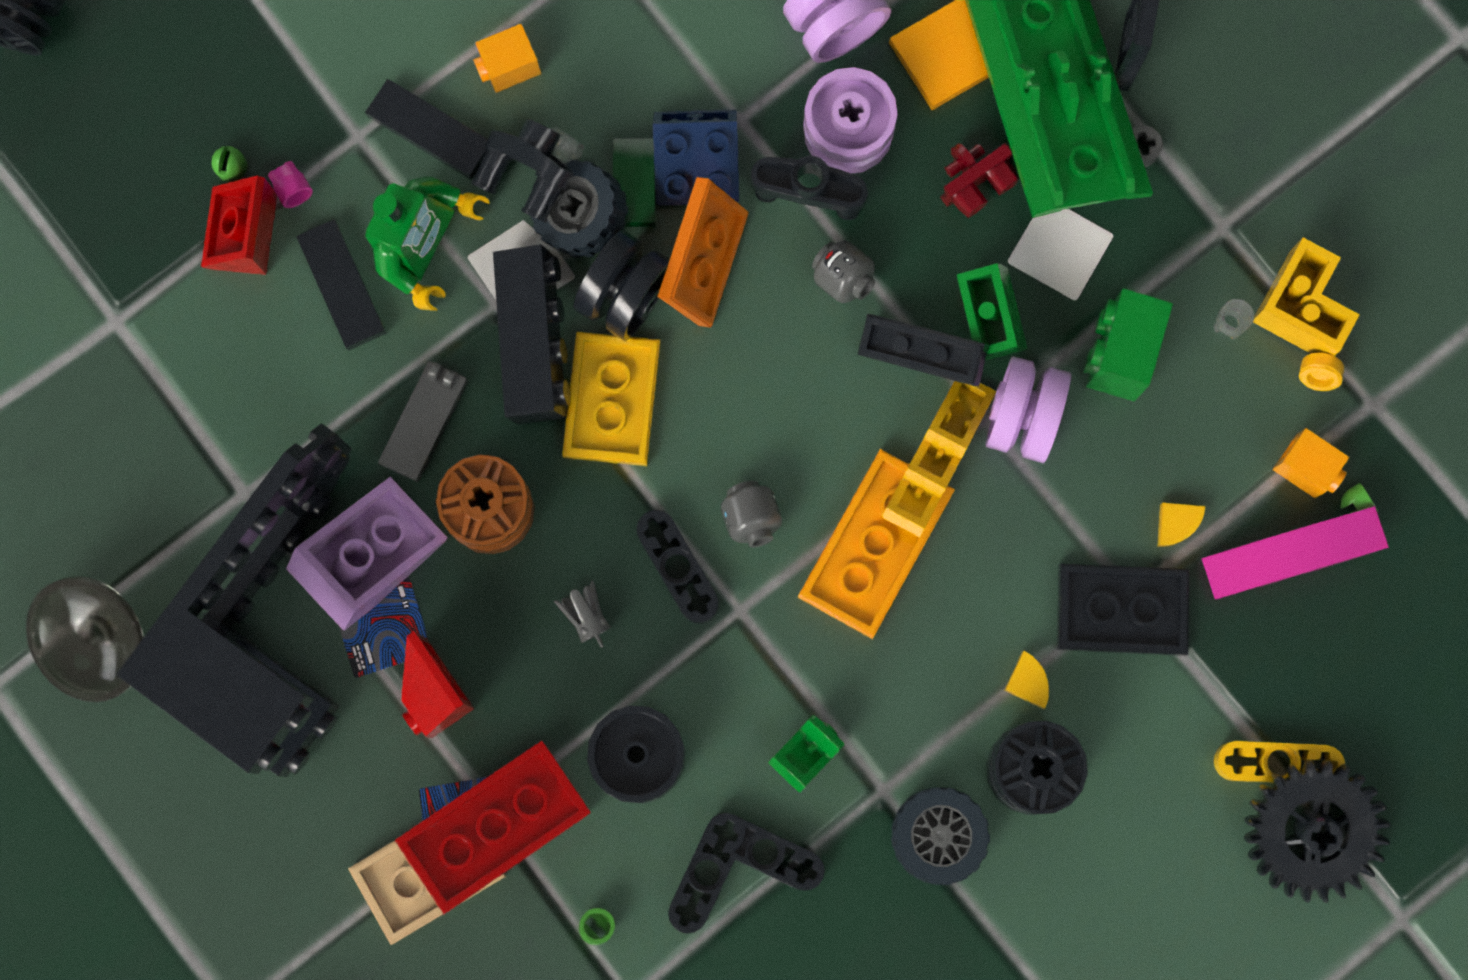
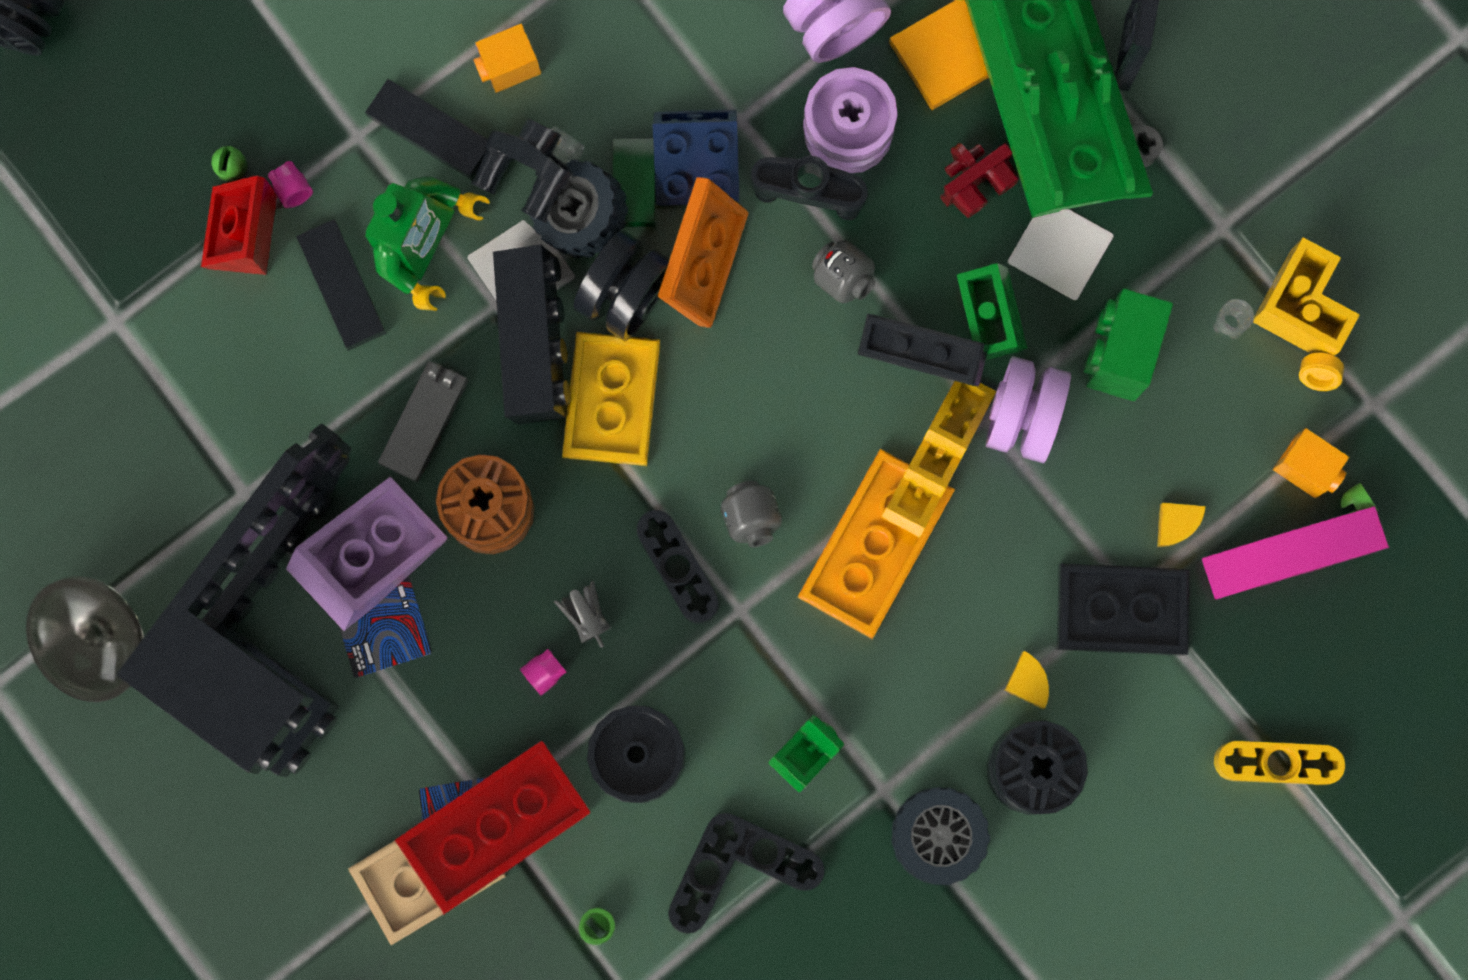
(430, 690): red slope -> none
(543, 671): none -> dark pink hose
(1321, 788): black gear -> none

